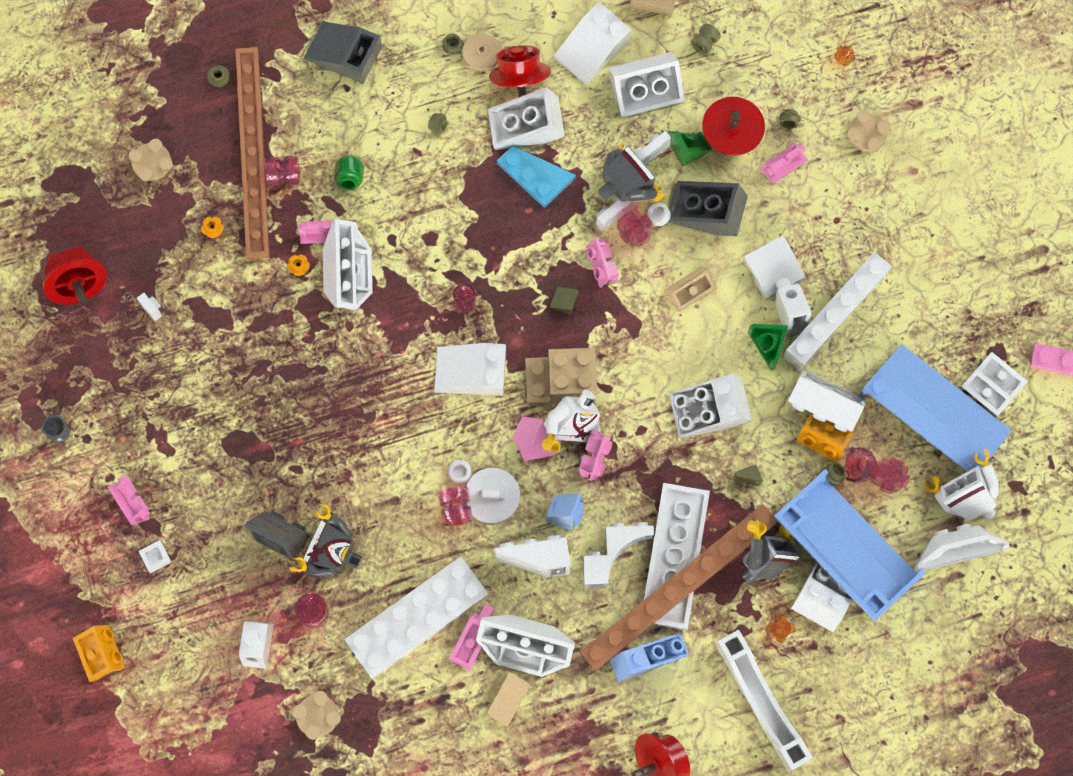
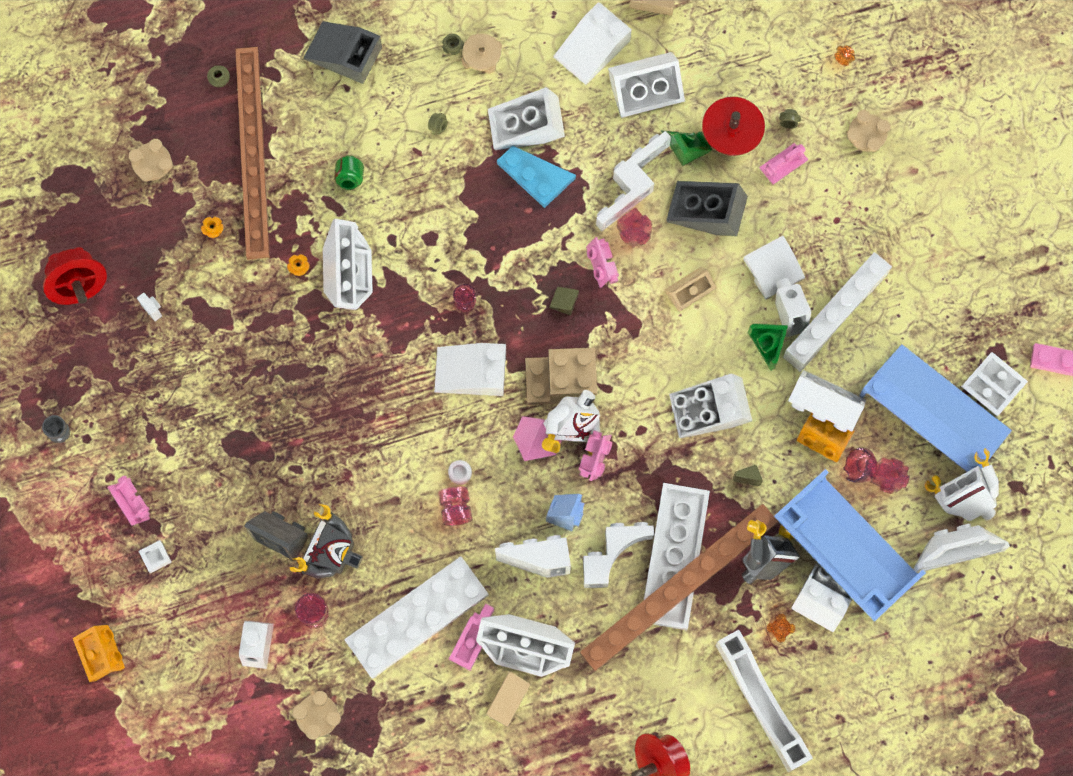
(282, 171): clear pink wheel -> none
(314, 231): bright pink hinge -> none
(493, 495): white shield -> none
(519, 68): red piece -> none
(628, 177): dark grey torso -> none
(648, 657): light blue slope -> none
(658, 214): white tile -> none
(705, 39): olive wheel -> none
(836, 473): olive plate -> none

